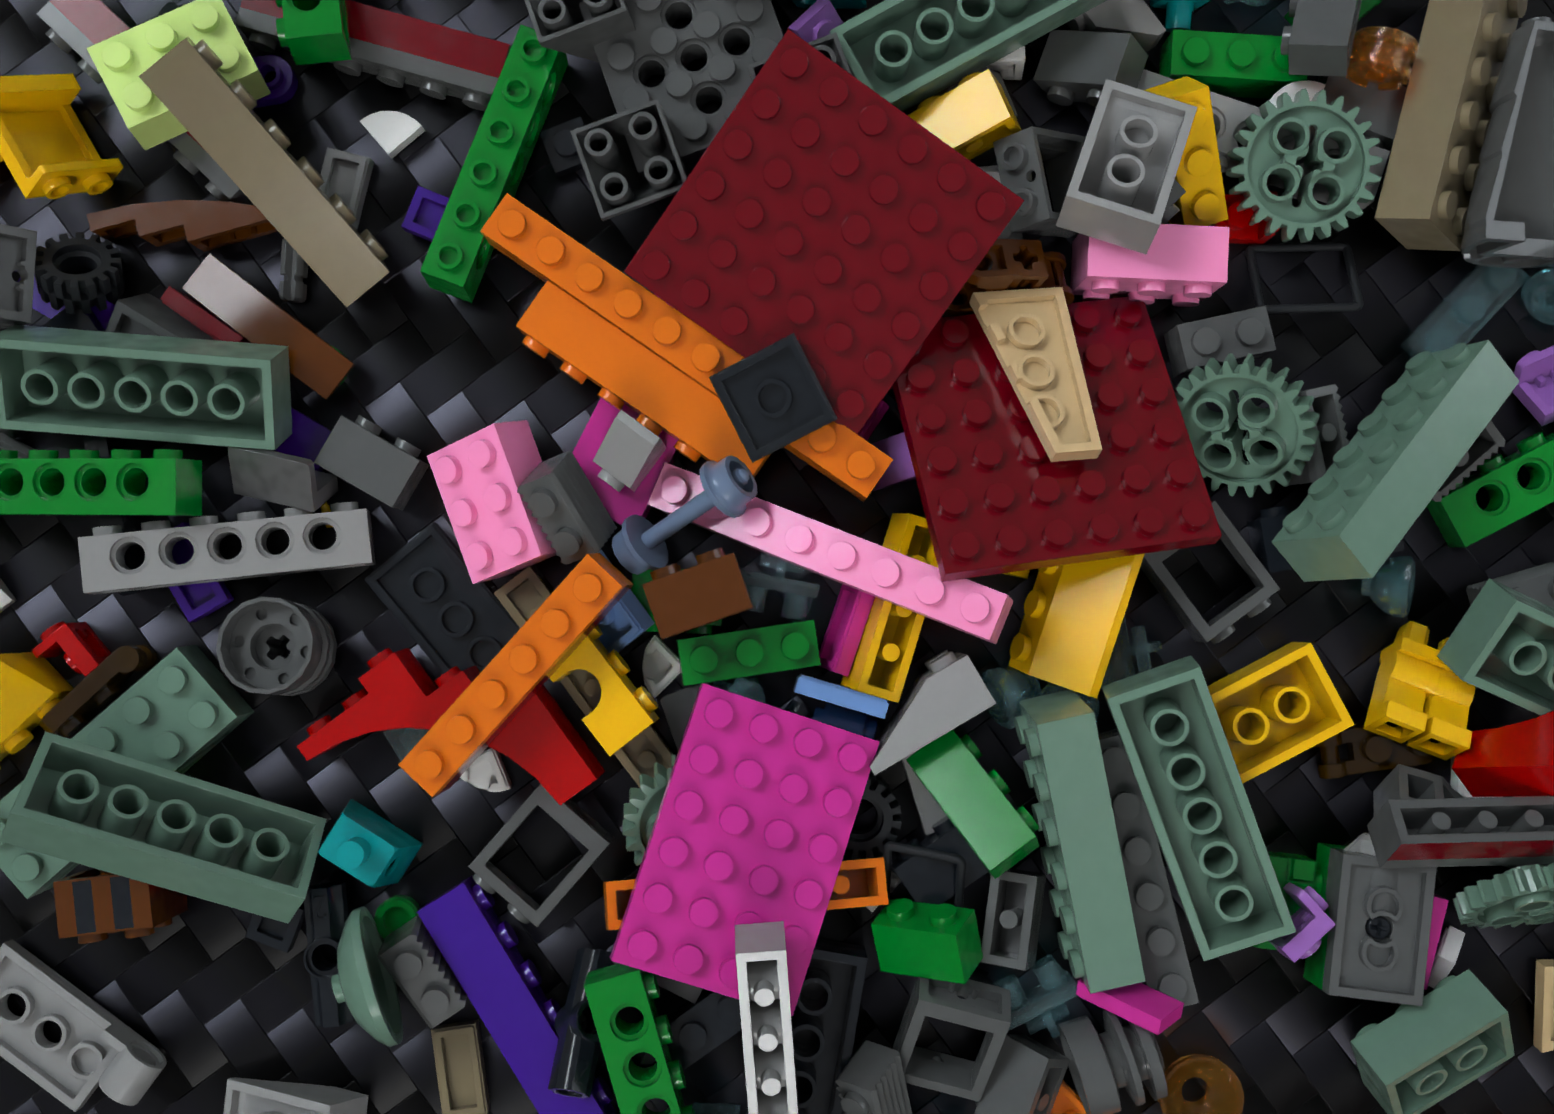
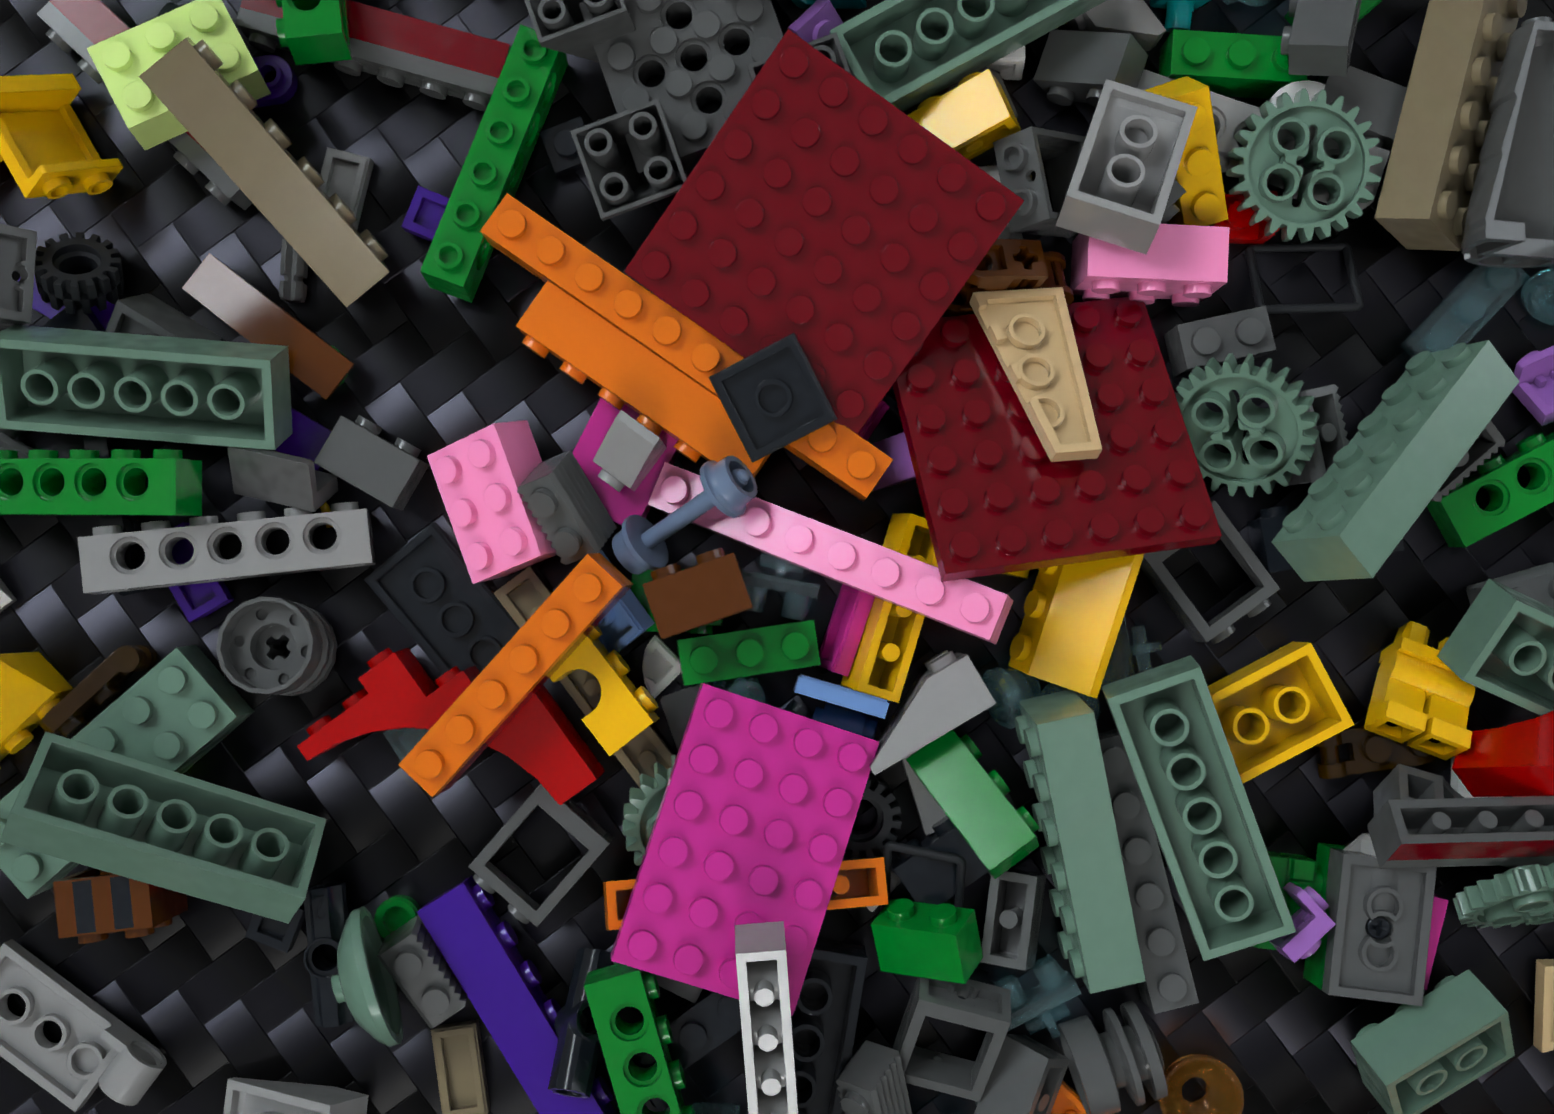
(78, 641): red bracket -> none
(200, 316): dark red tile -> none
(201, 222): reddish brown slope -> none
(368, 845): teal torso -> none
(392, 130): white tile -> none
(488, 772): white tile -> none
(1137, 1005): dark pink tile -> none
(1382, 57): clear orange wheel -> none
(1392, 586): clear light blue brick -> none
(1446, 954): white tile -> none

